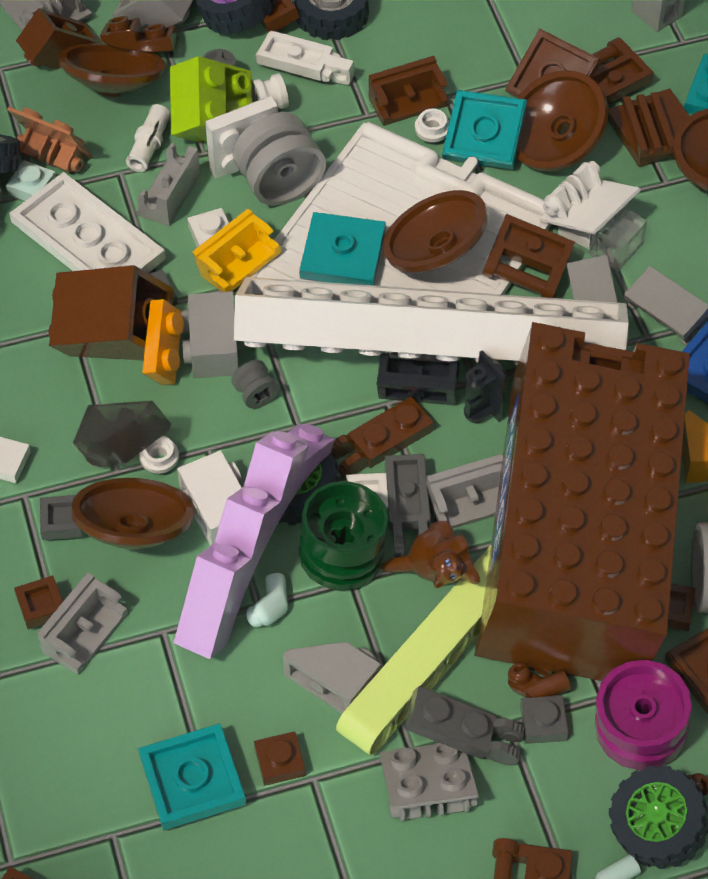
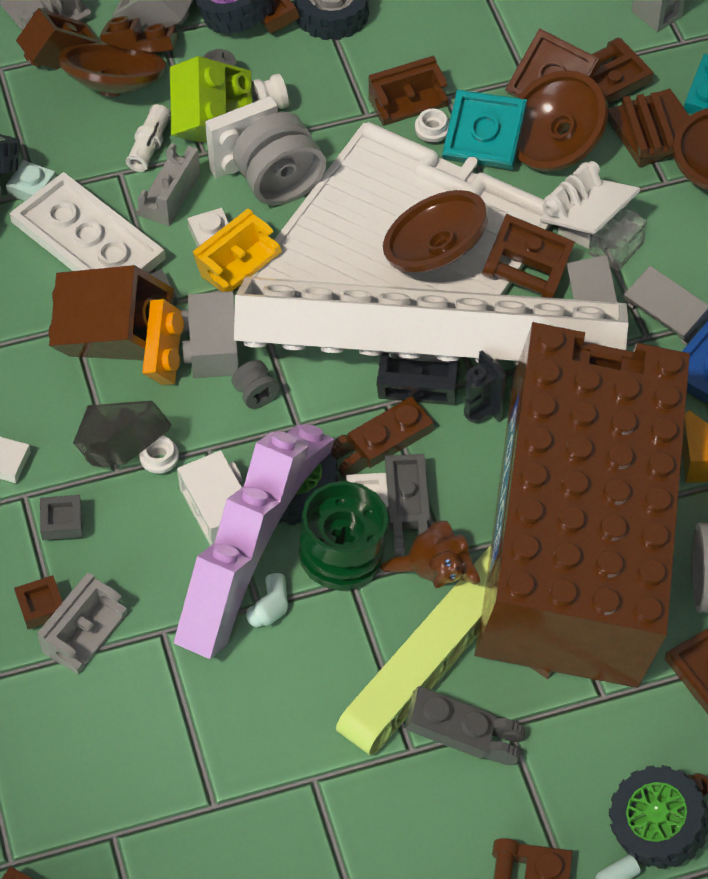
(49, 141): nougat hinge -> none
(132, 512): reddish brown dish -> none
(191, 776): teal plate -> none
(279, 758): reddish brown plate -> none
(304, 58): white hinge -> none
(331, 671): light grey slope -> none
(342, 249): teal plate -> none
(426, 778): light grey hinge -> none
(465, 492): light grey hinge -> none
(531, 685): reddish brown arm -> none
(544, 719): dark grey plate -> none
(642, 714): magenta wheel -> none
(681, 606): reddish brown plate -> none

